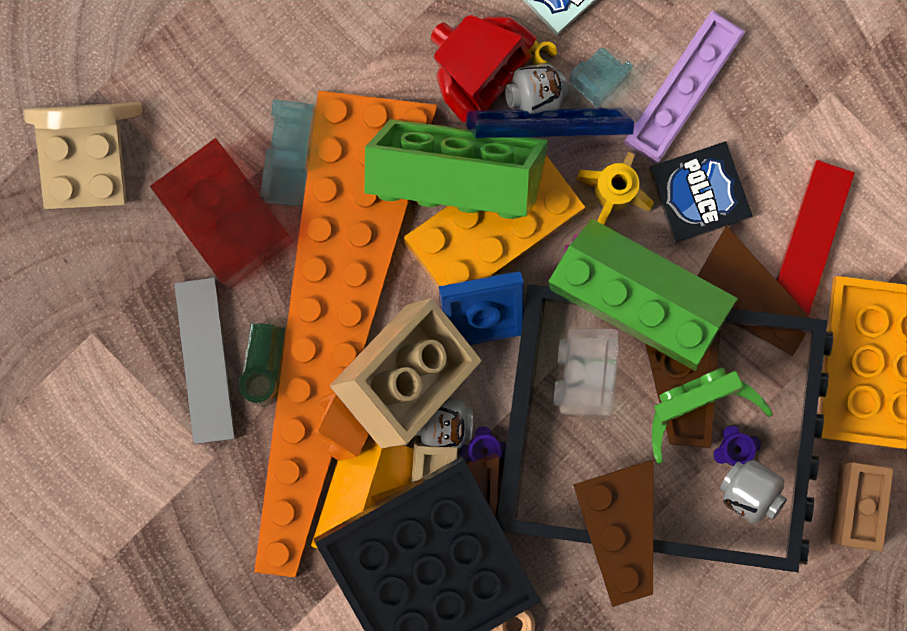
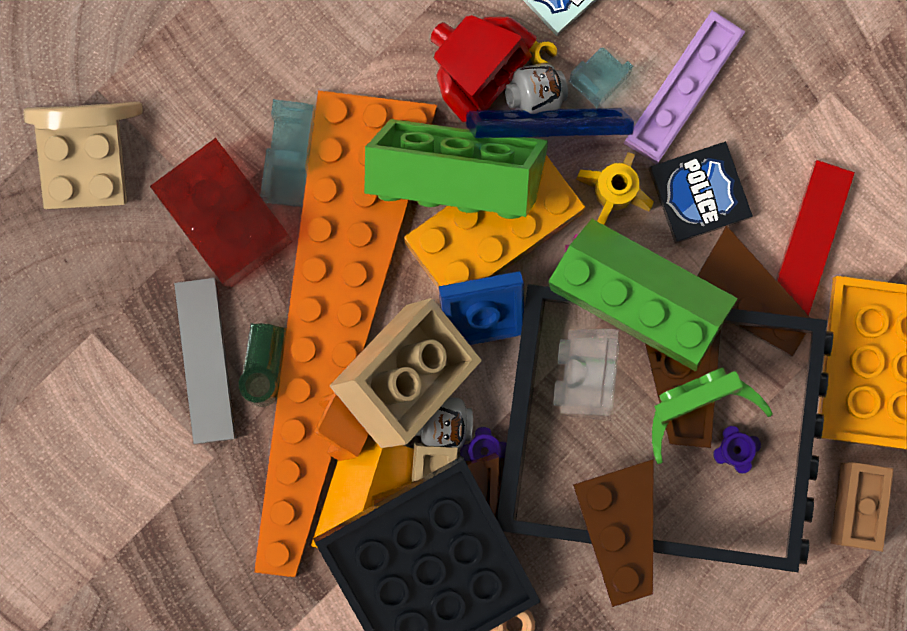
(753, 491): light grey head -> none

